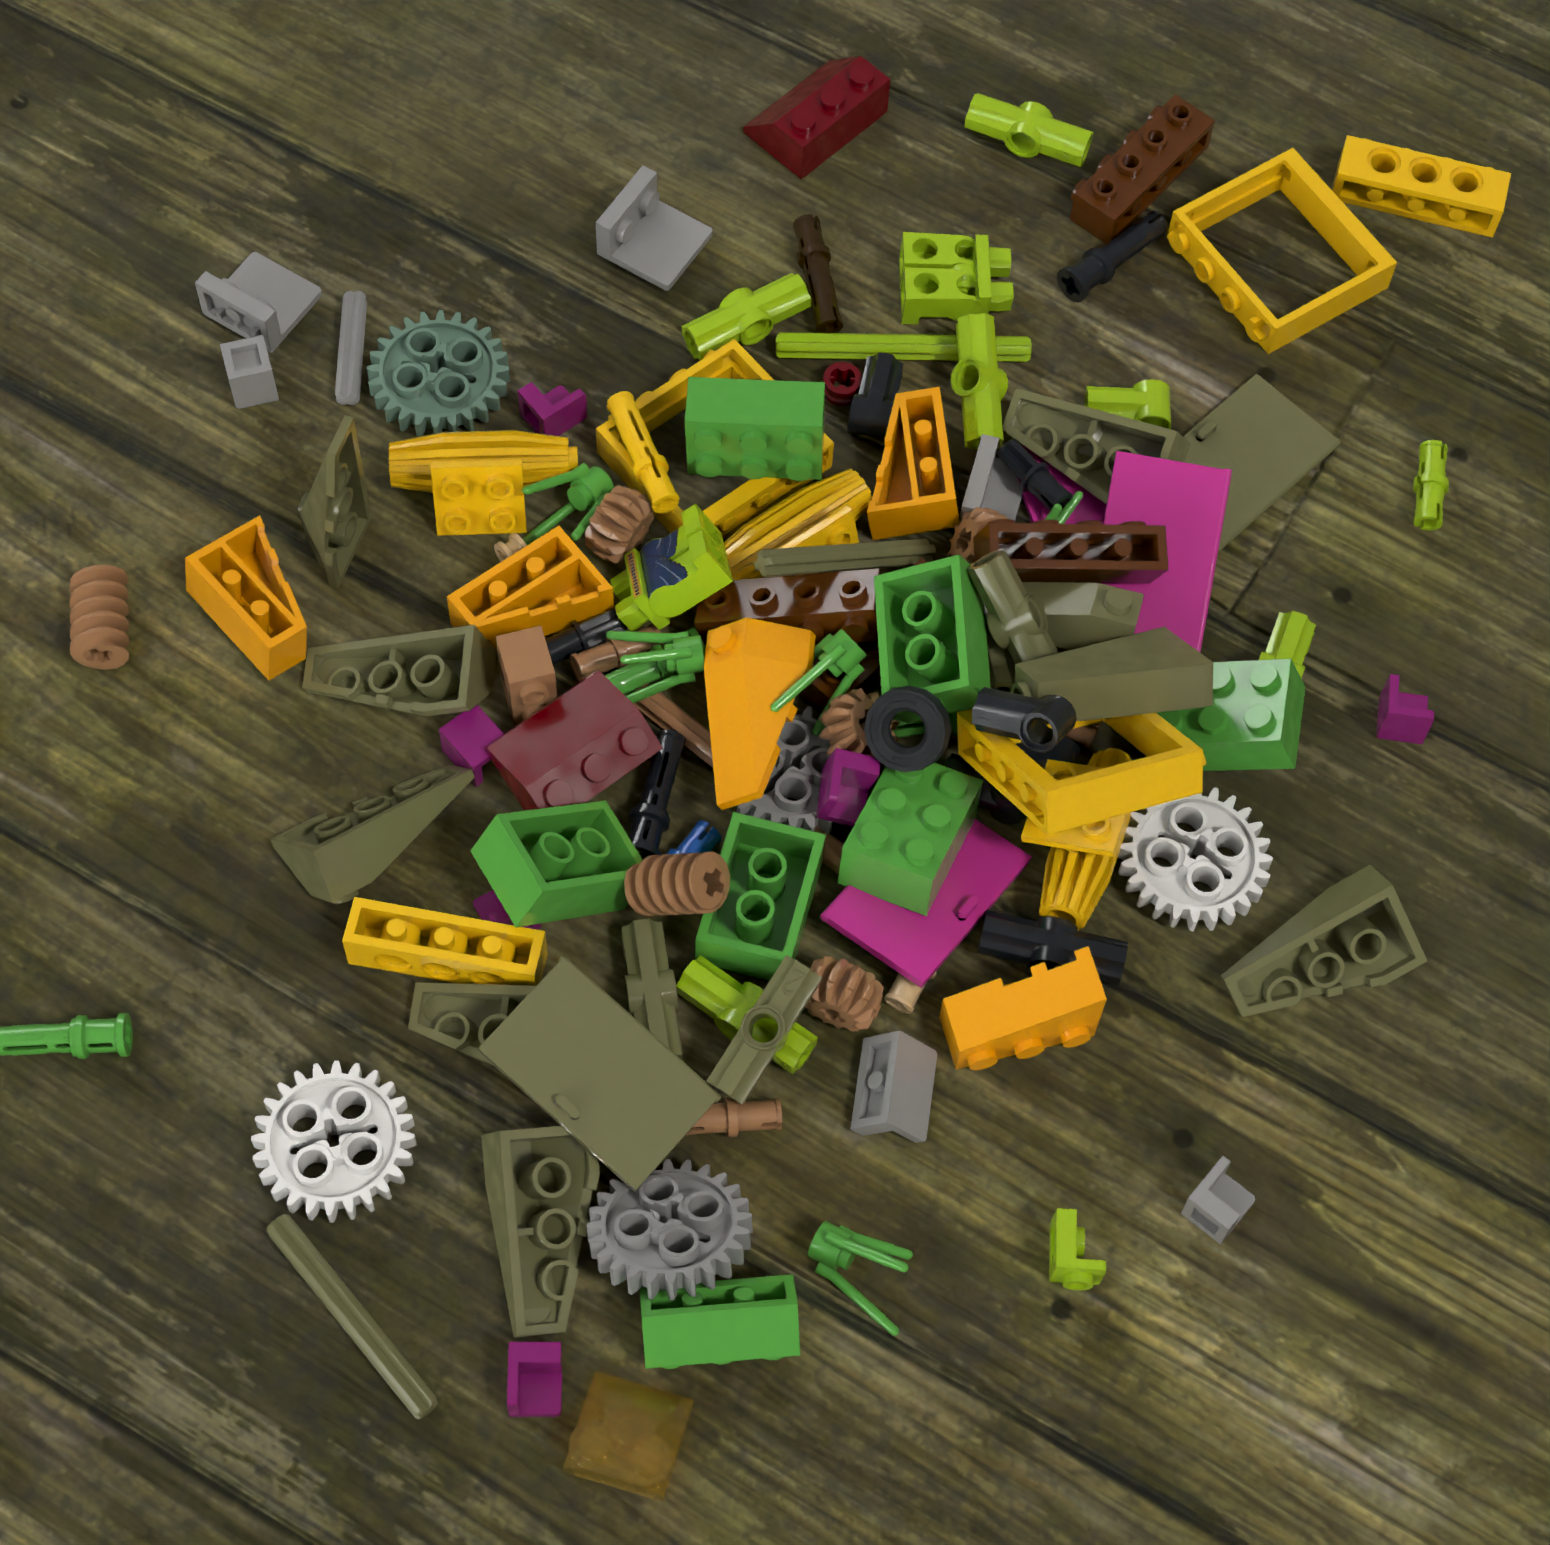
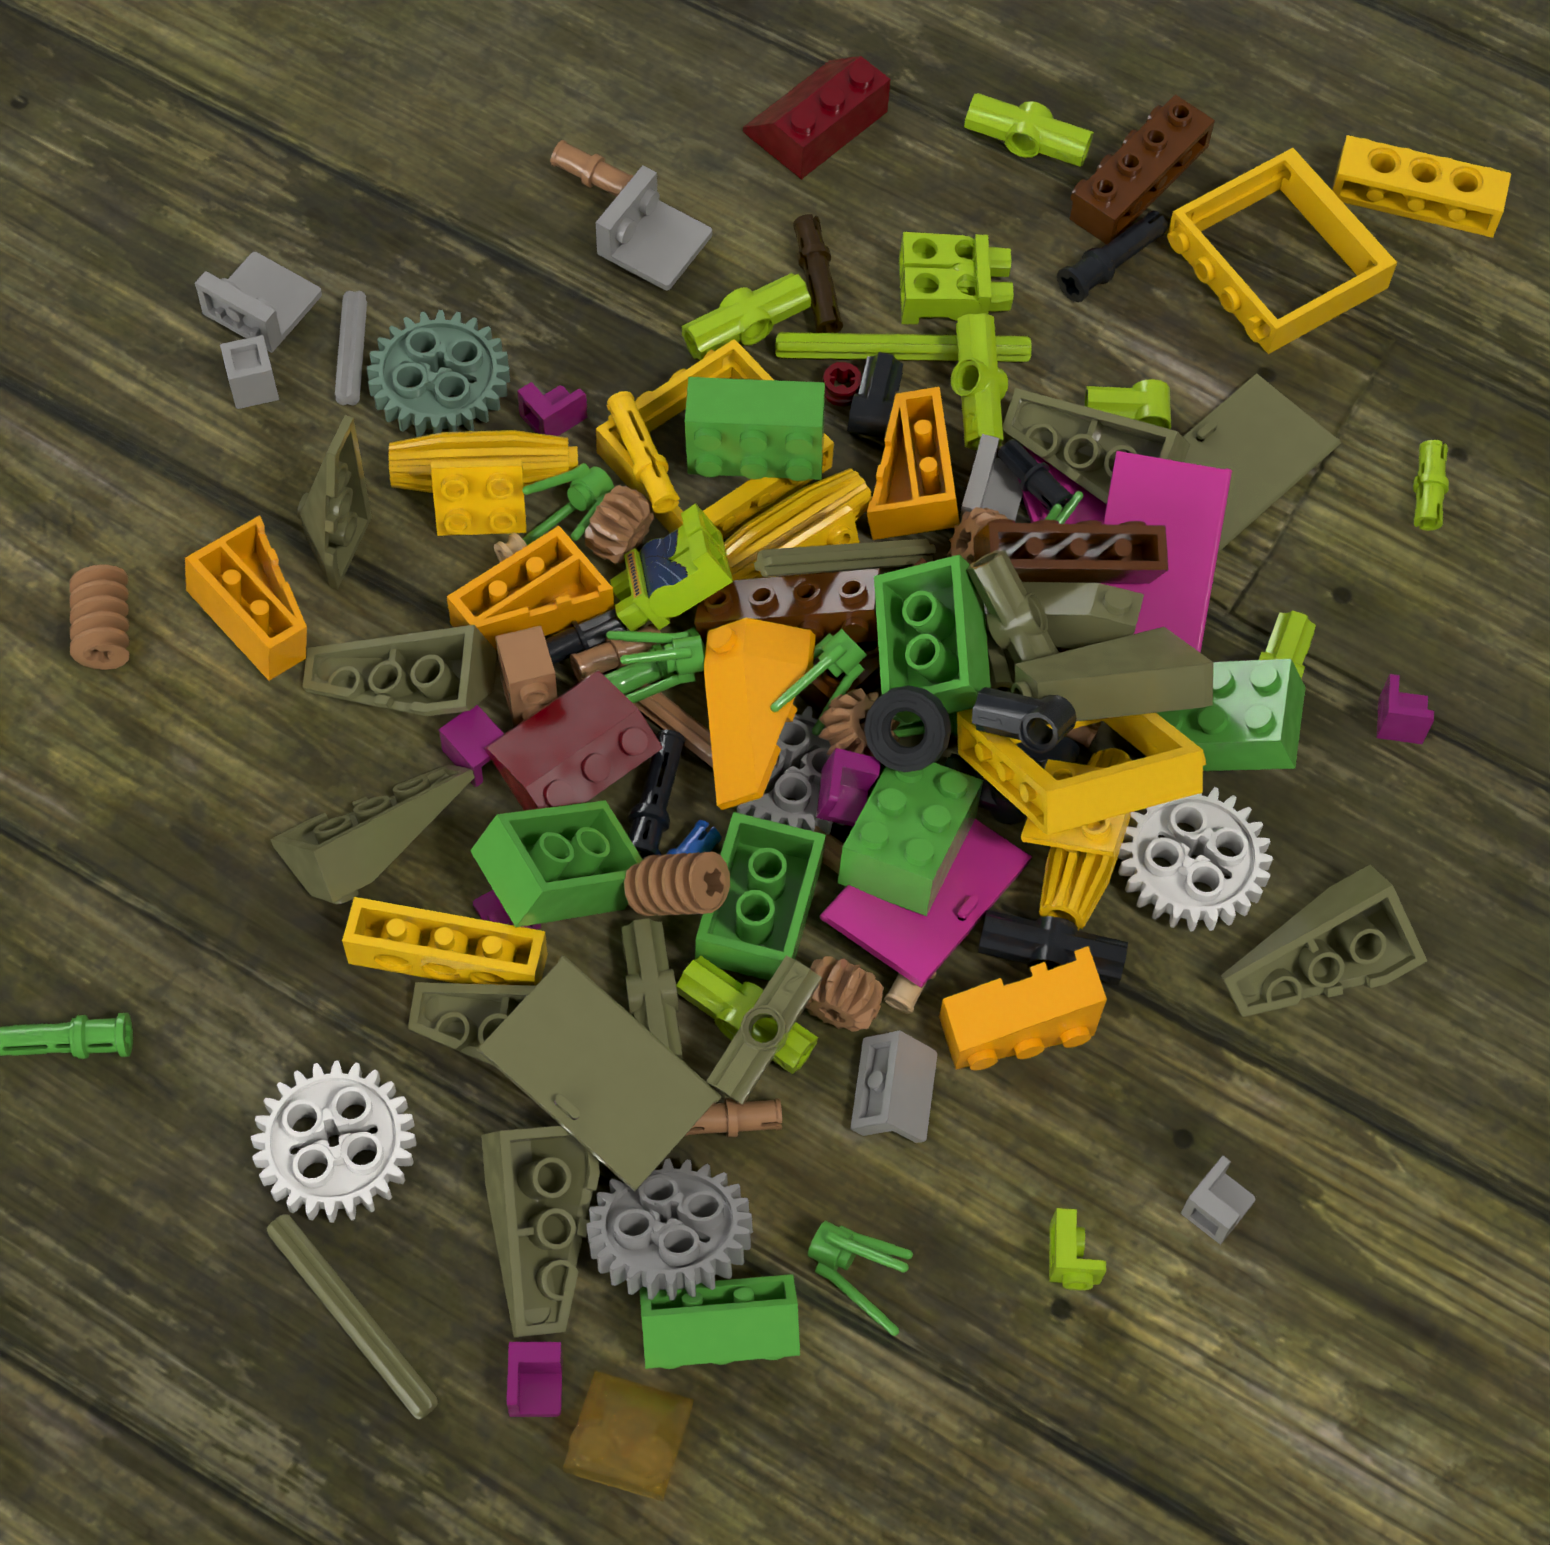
(589, 168): none -> medium nougat pin

